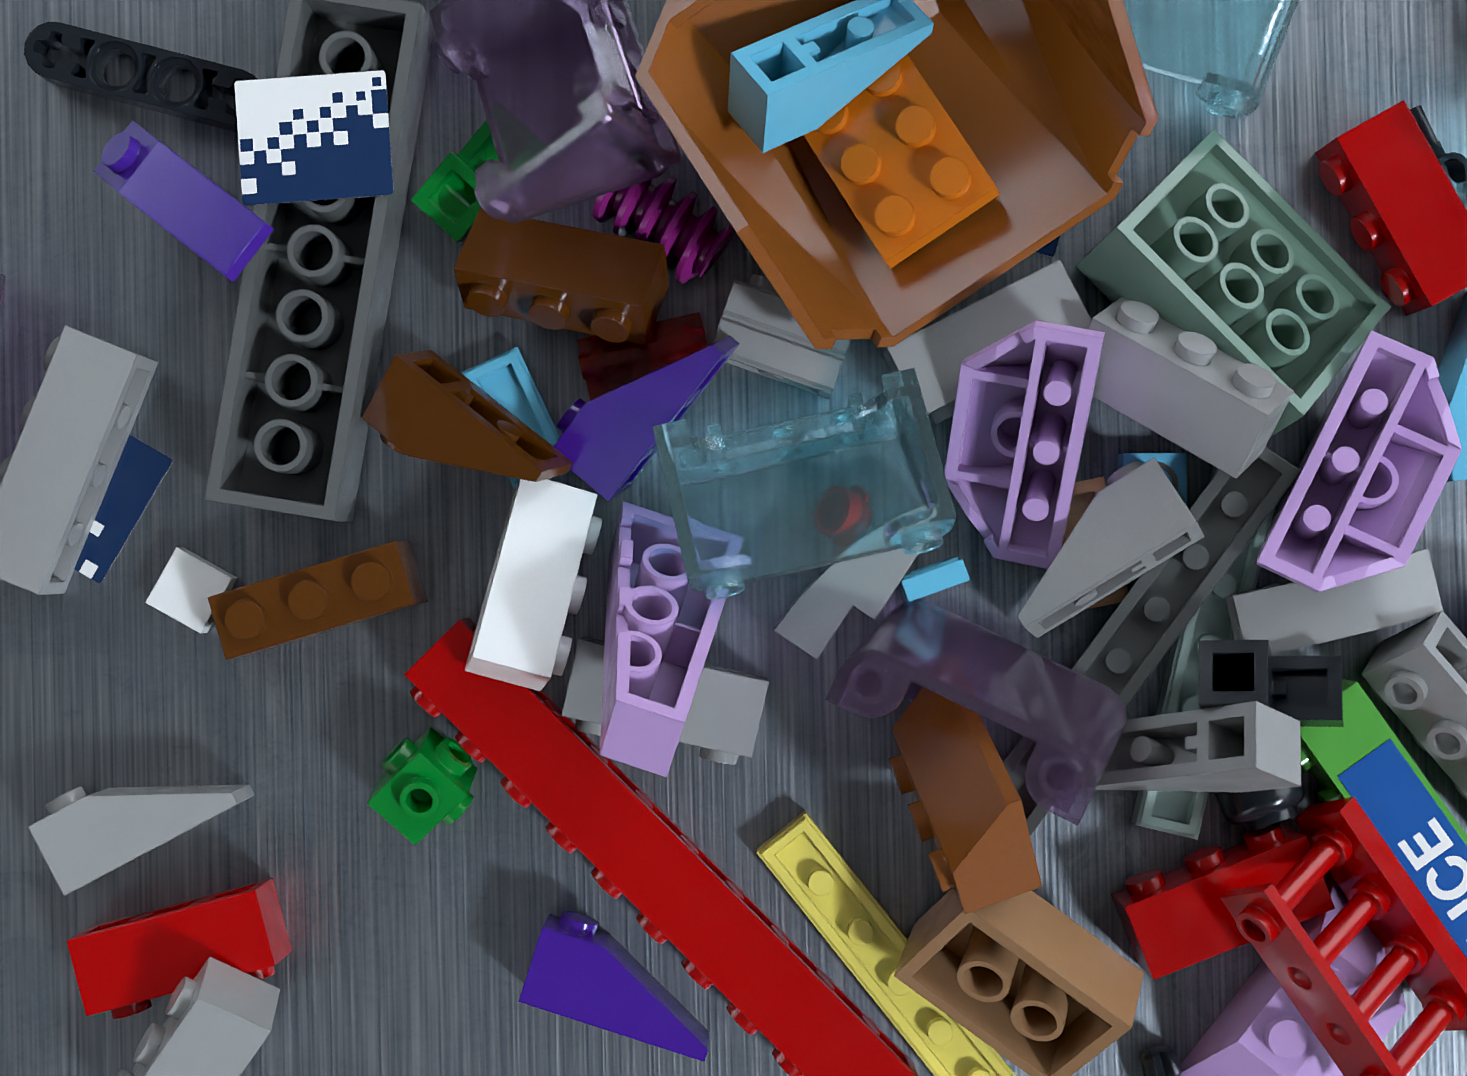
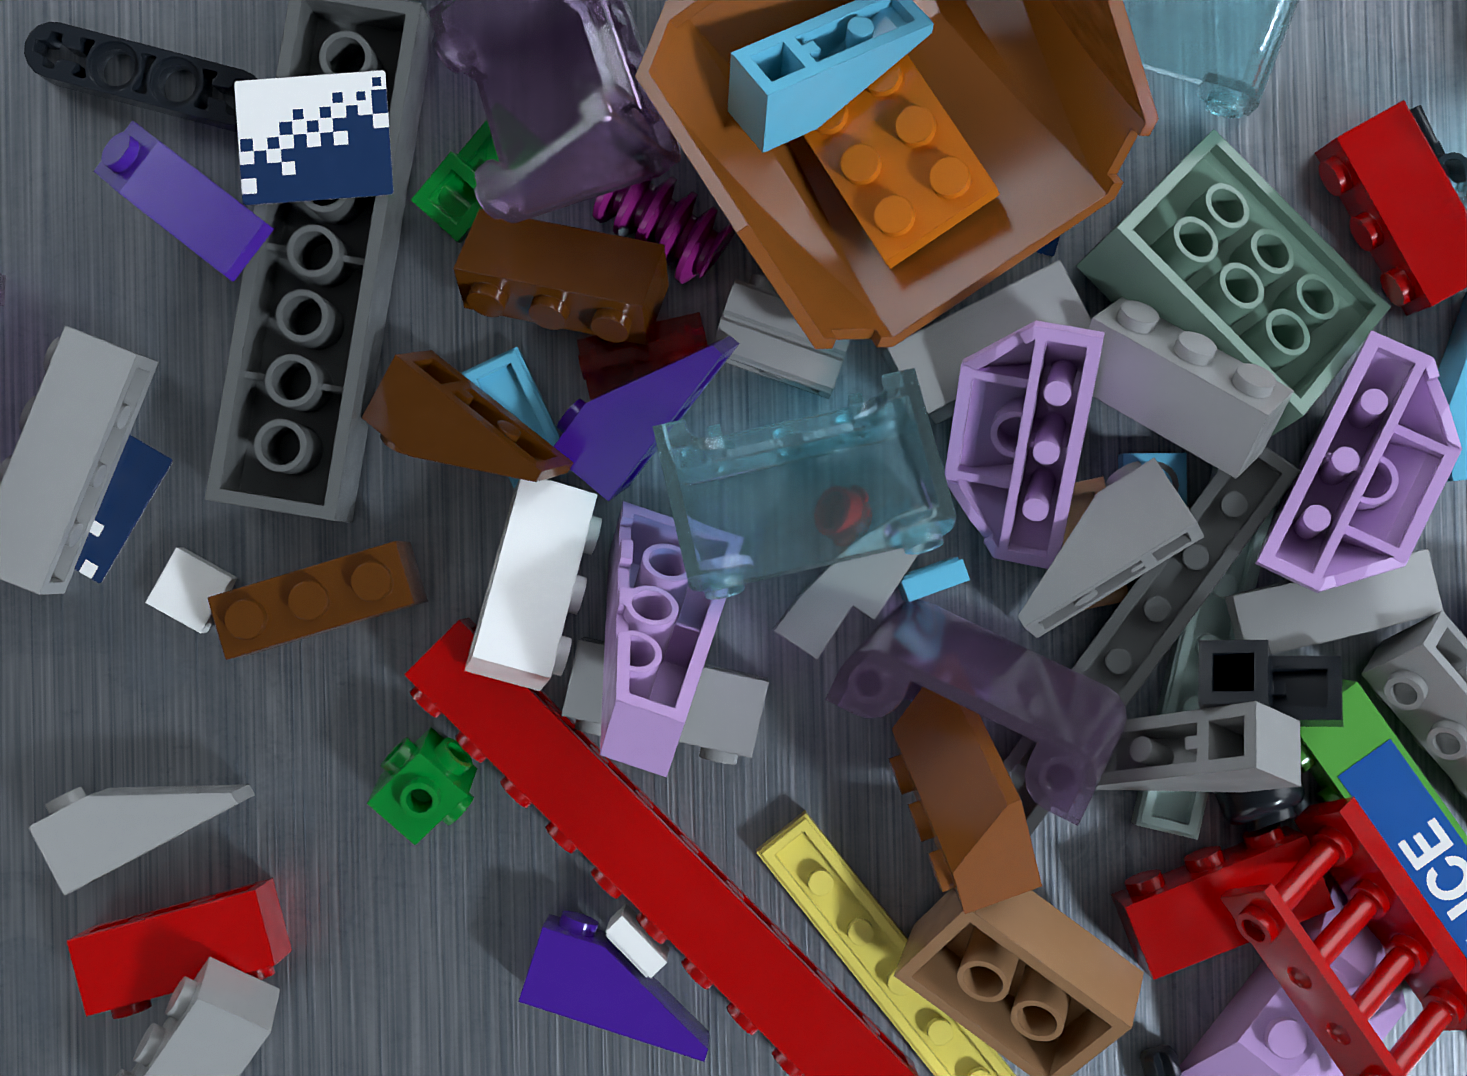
(635, 943): none -> white tile

